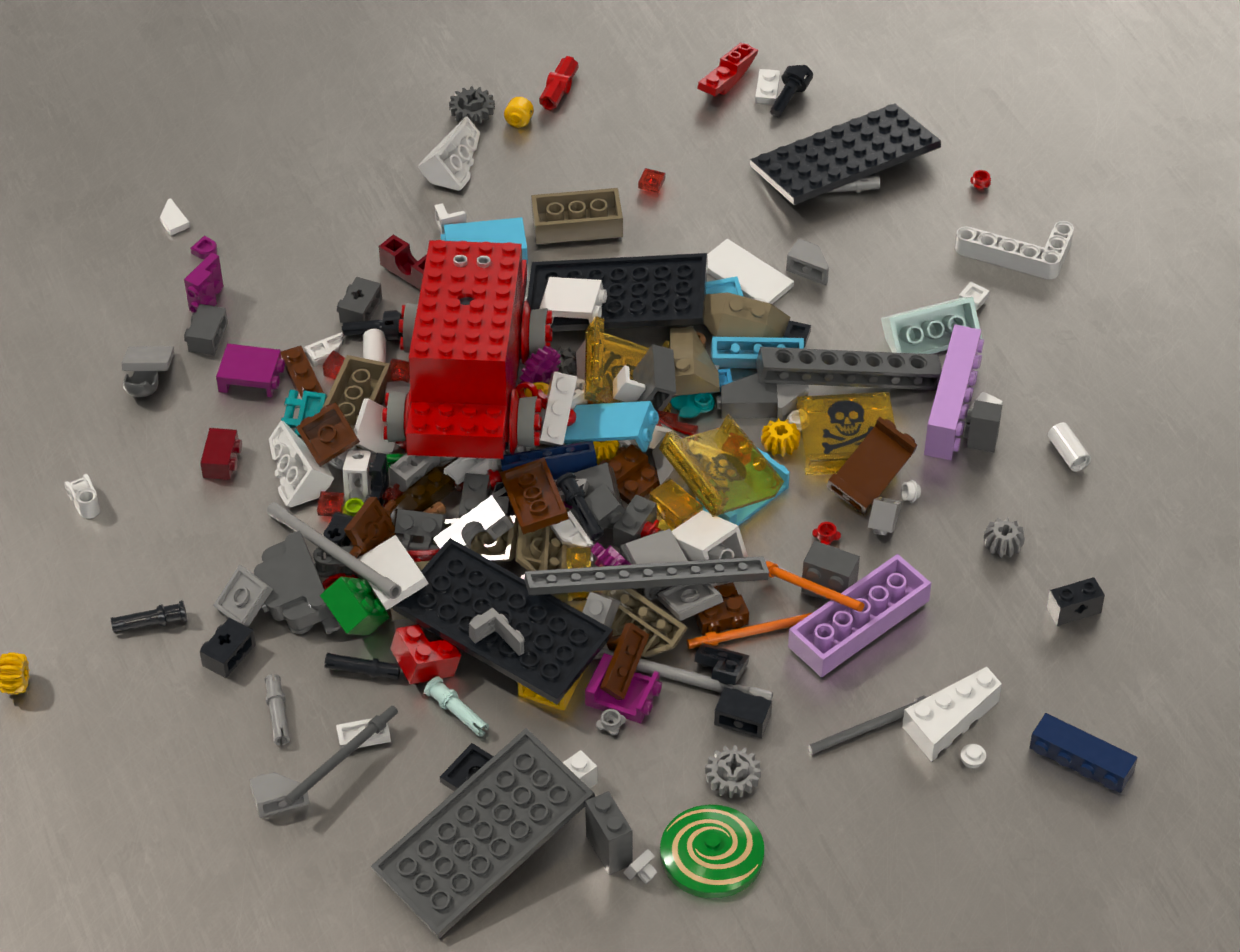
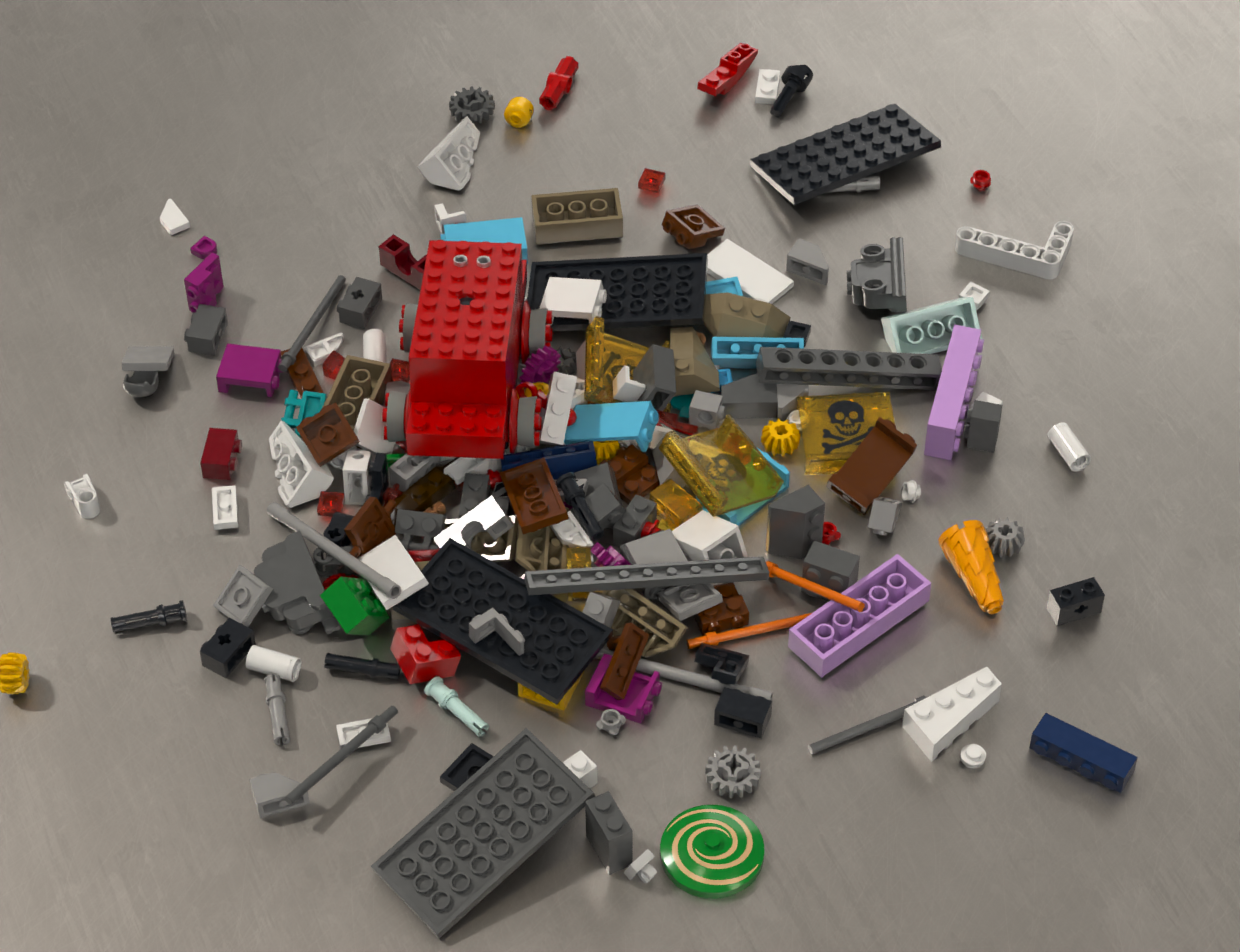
(225, 507): none -> white plate
(273, 662): none -> white pin
(290, 357): none -> dark grey bar
(352, 506): lime plate -> none
(388, 325): black piece -> none
(691, 226): none -> reddish brown plate
(706, 411): none -> light grey brick
(795, 523): none -> dark grey slope
(879, 277): none -> dark grey brick
(973, 562): none -> light orange cone

